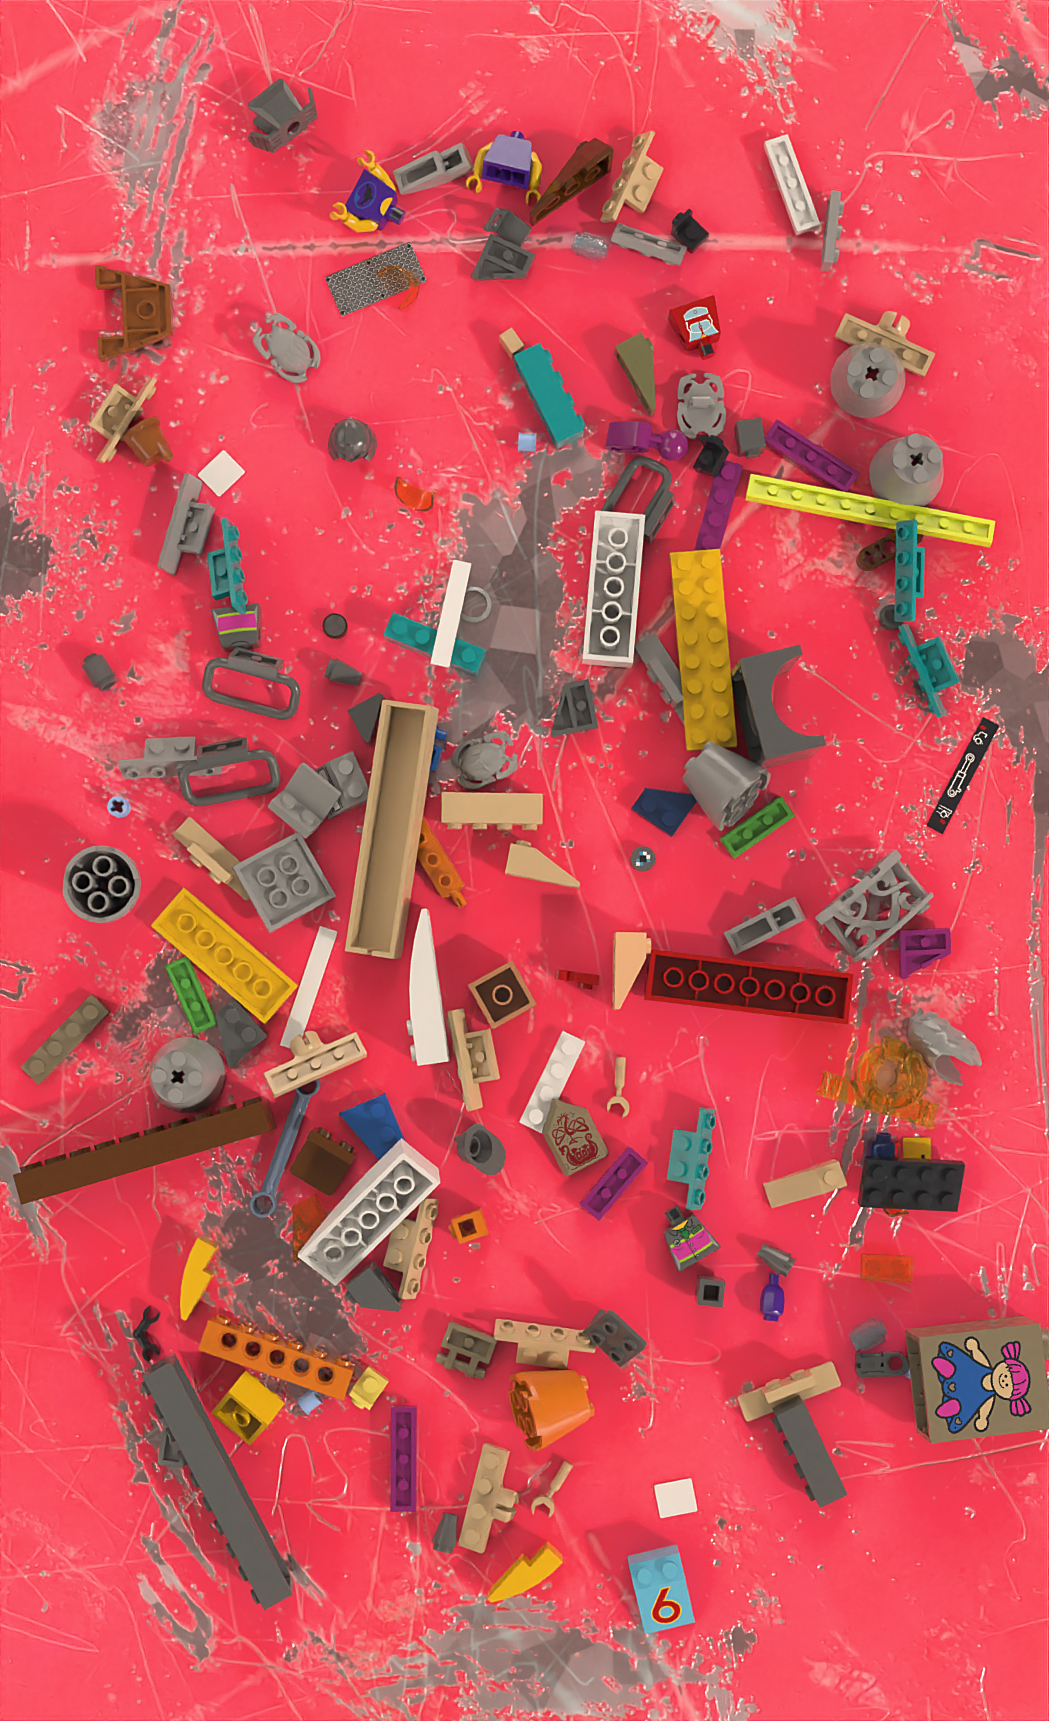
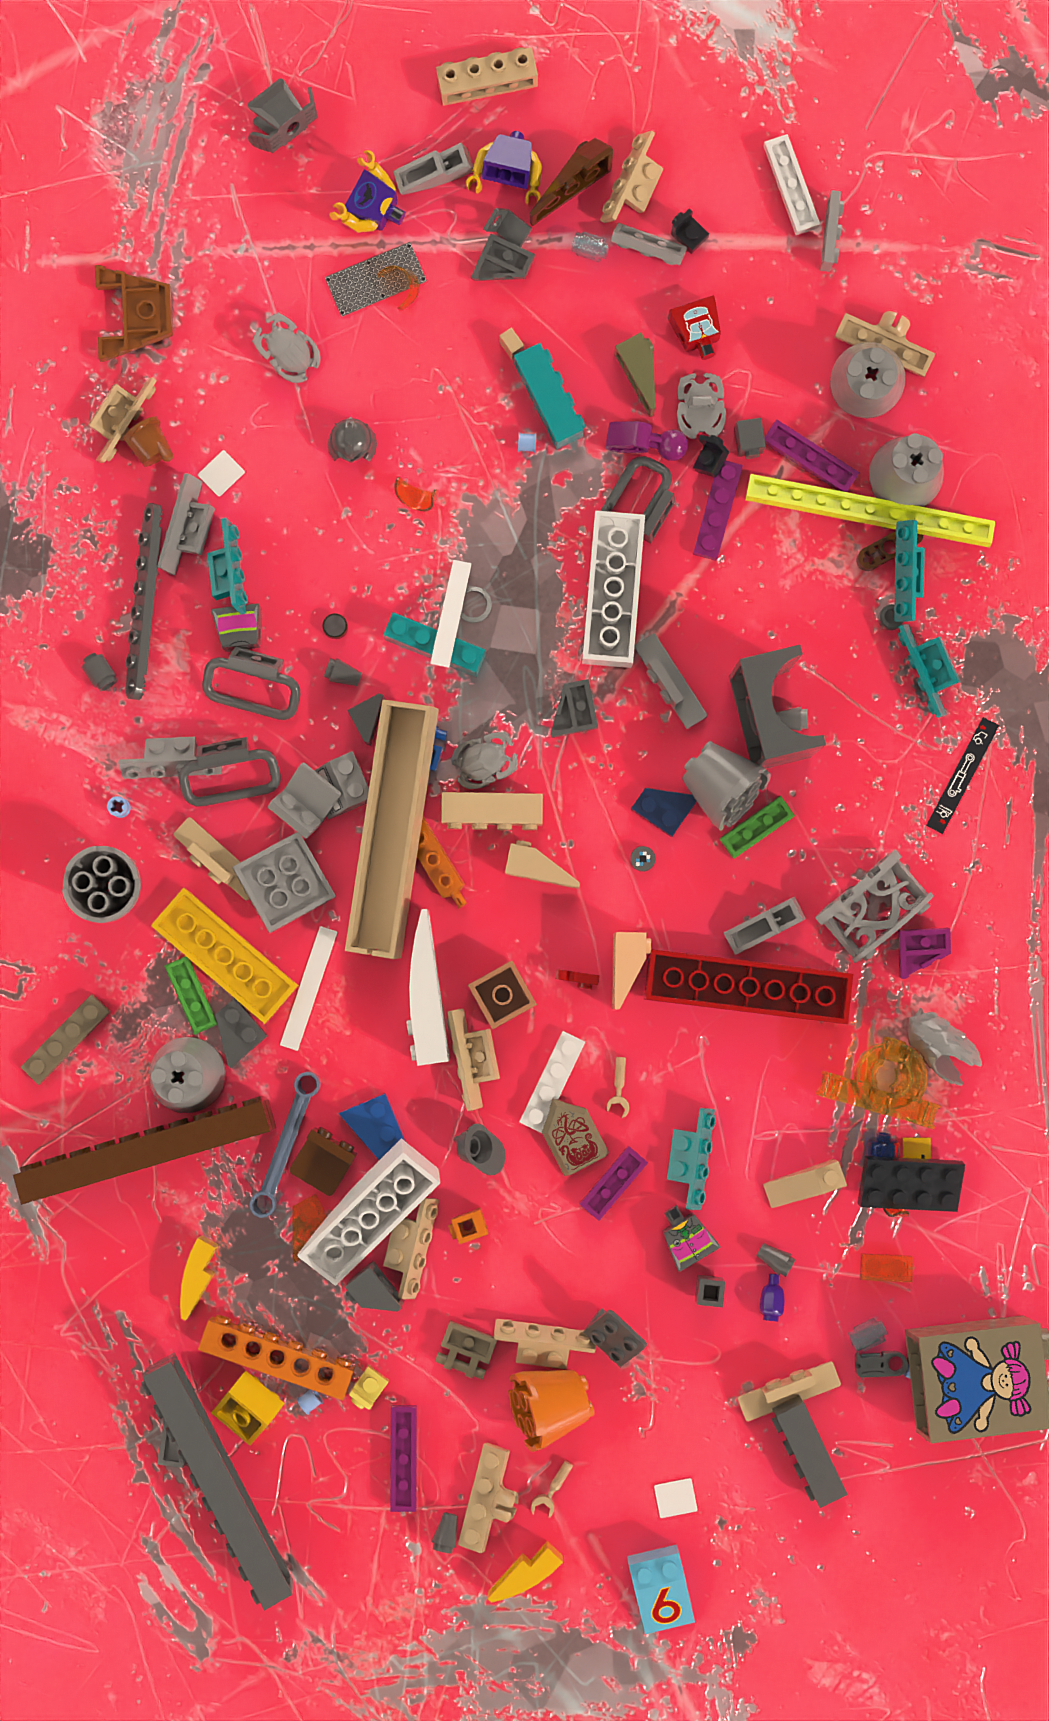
(140, 1336): black arm -> none
(144, 601): none -> dark grey plate
(313, 1061): tan plate -> none
(487, 76): none -> tan brick
(703, 649): yellow plate -> none
(794, 718): none -> light grey cone

